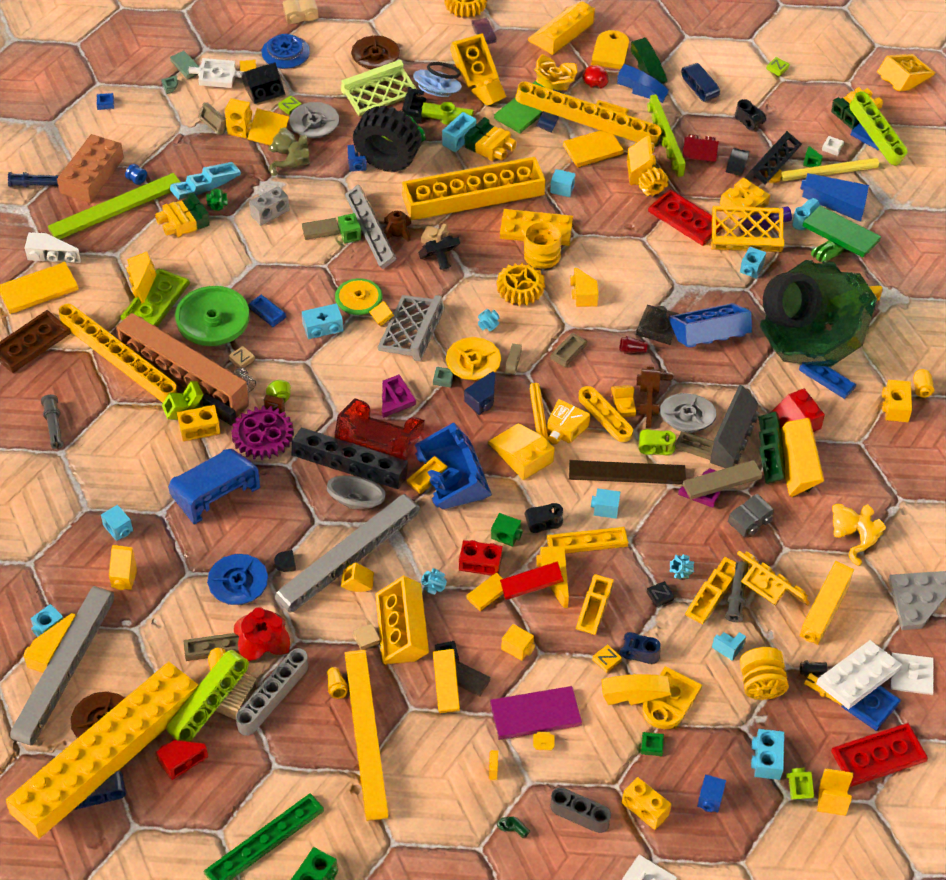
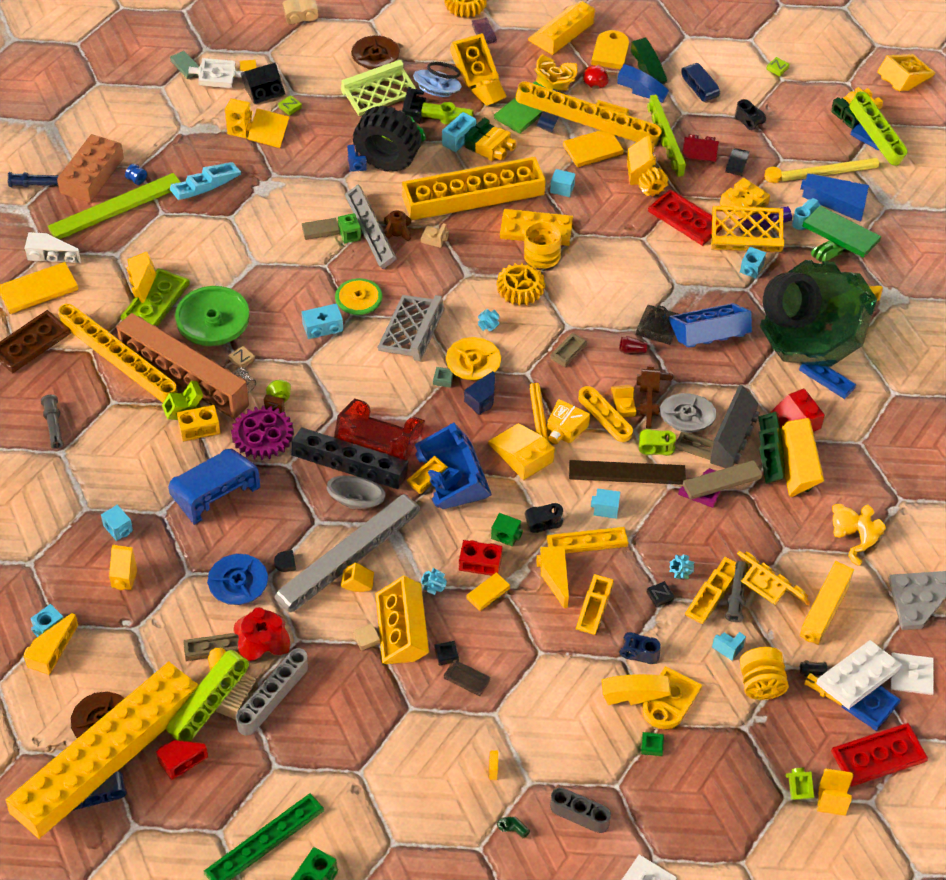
(62, 666): light grey beam -> none
(105, 101): blue tile -> none
(169, 84): sand green tile -> none
(183, 216): yellow hips -> none
(212, 118): dark tan tile -> none
(217, 199): green gear -> none
(223, 411): black tile -> none
(267, 310): blue tile -> none
(269, 205): light grey brick -> none
(285, 143): olive animal -> none
(286, 51): blue piece -> none
(314, 119): light grey piece -> none
(336, 684): yellow cone -> none
(366, 736): yellow beam -> none
(381, 313): yellow tile -> none
(395, 396): magenta wing -> none
(439, 249): black plate -> none
(446, 681): yellow tile -> none
(513, 359): dark tan beam -> none
(518, 642): yellow brick -> none
(531, 580): red tile -> none
(535, 712): magenta tile -> none
(543, 741): yellow piece -> none
(585, 289): yellow slope -> none
(607, 658): yellow tile -> none
(646, 803): yellow brick -> none
(711, 793): blue brick -> none
(751, 515): dark grey brick -> none
(772, 754): medium azure brick -> none
(780, 145): black fence -> none
(812, 158): green slope -> none
(833, 145): white tile -> none
(897, 400): yellow brick -> none
(923, 383): yellow brick -> none

